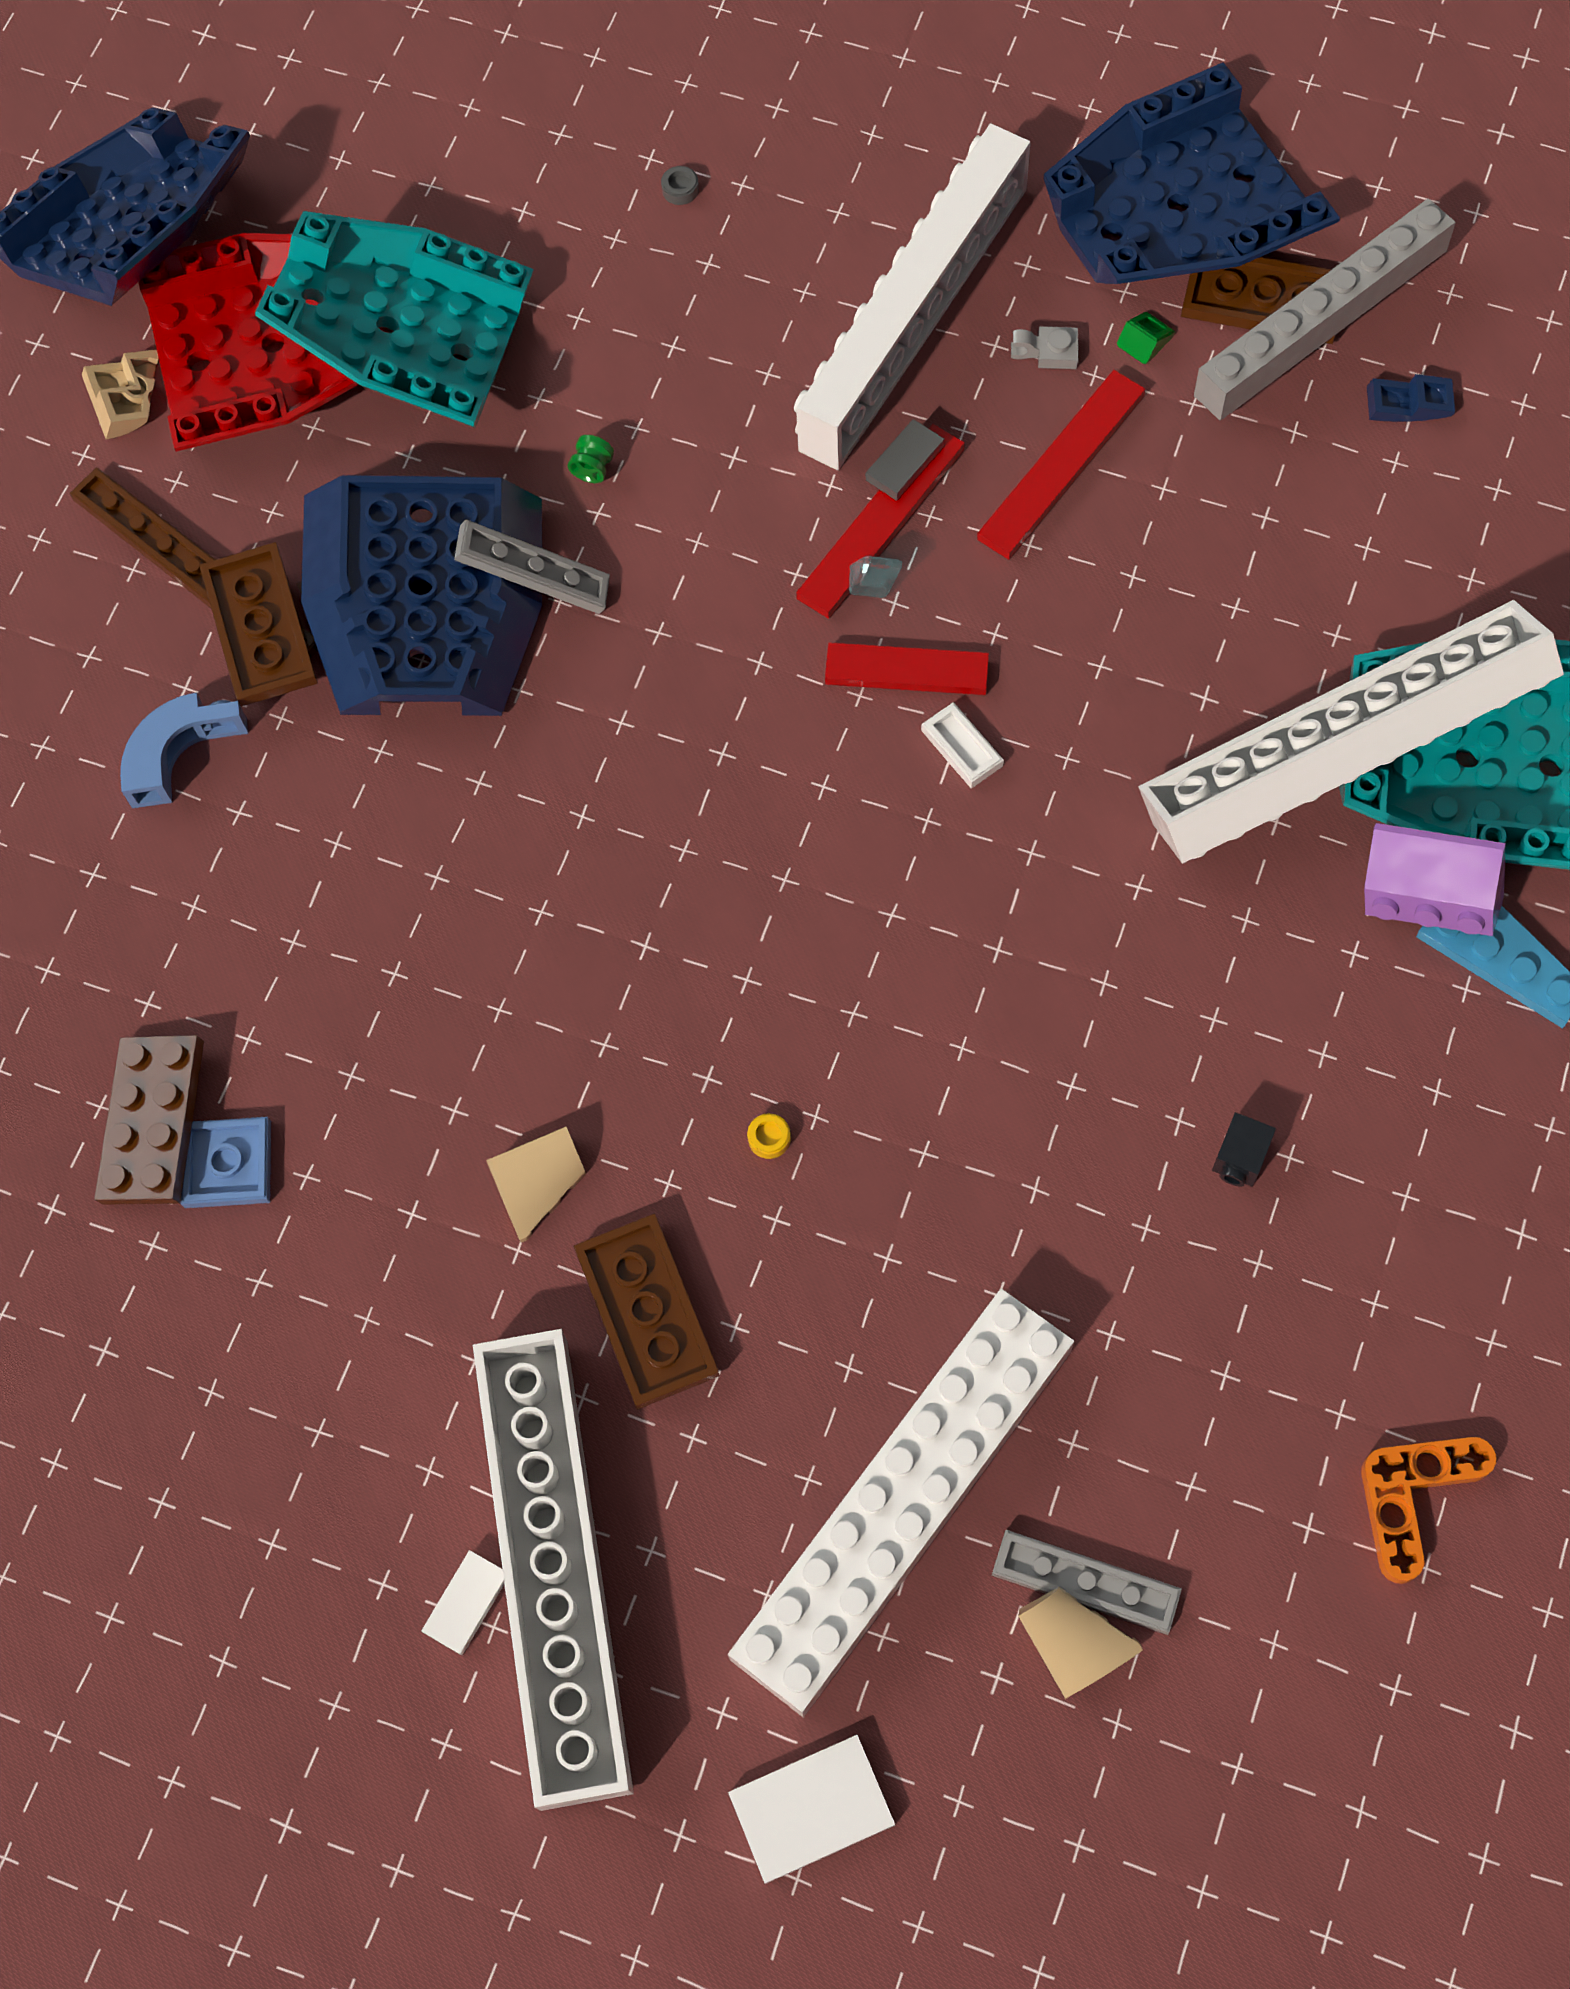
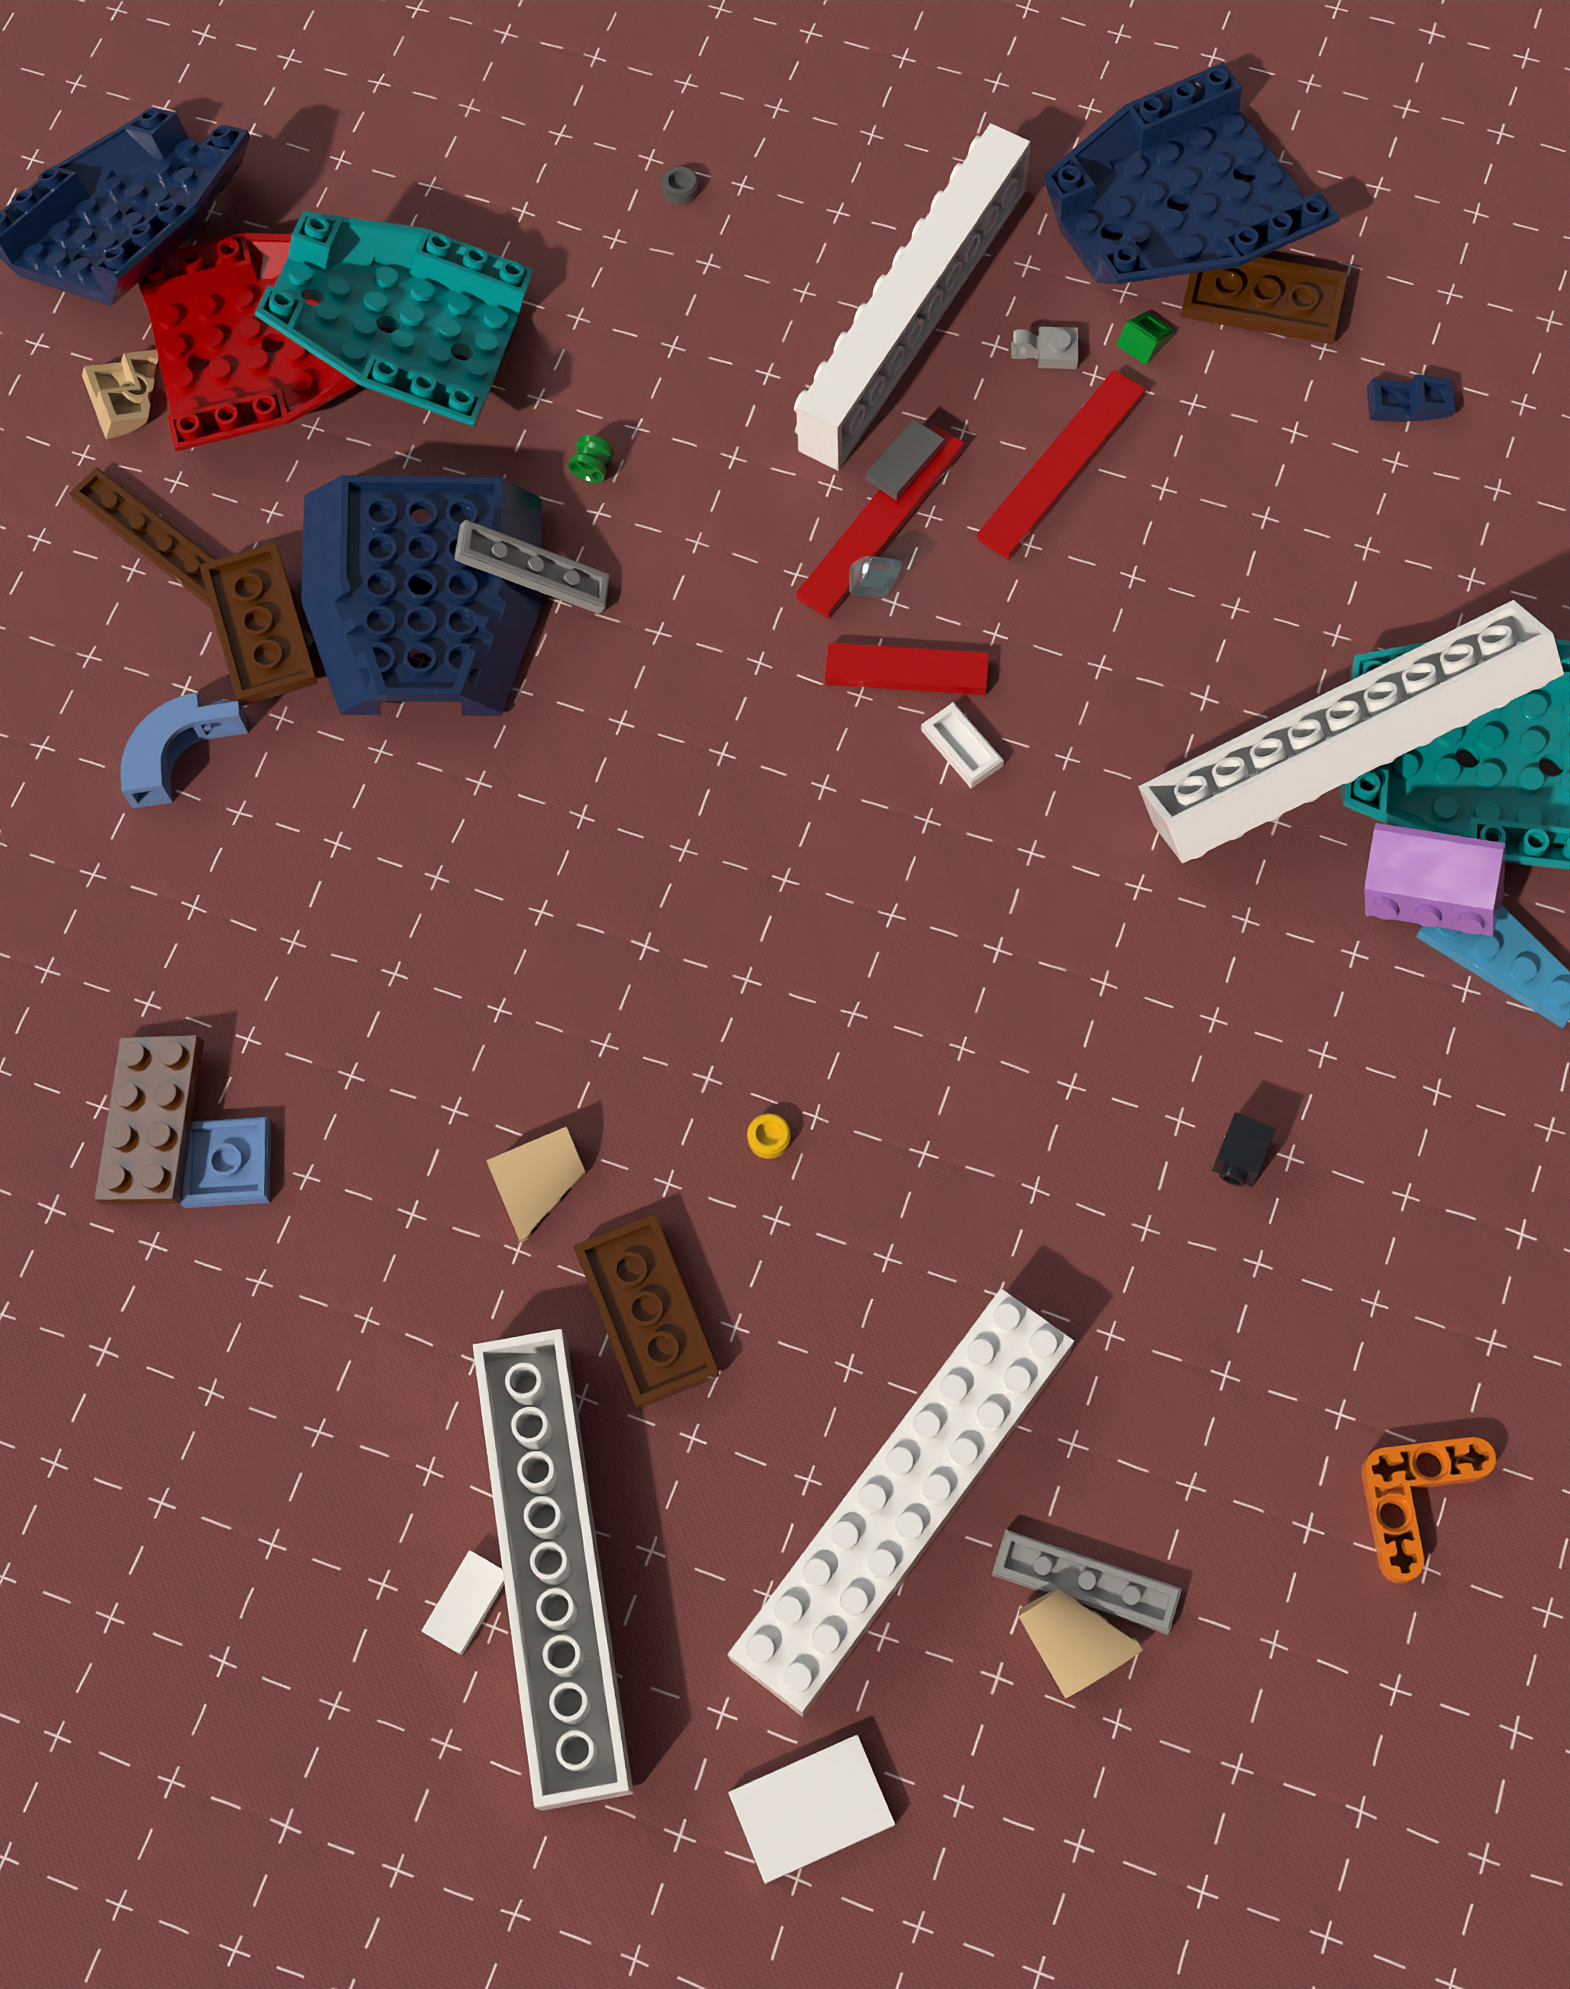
(1323, 309): light grey brick -> none

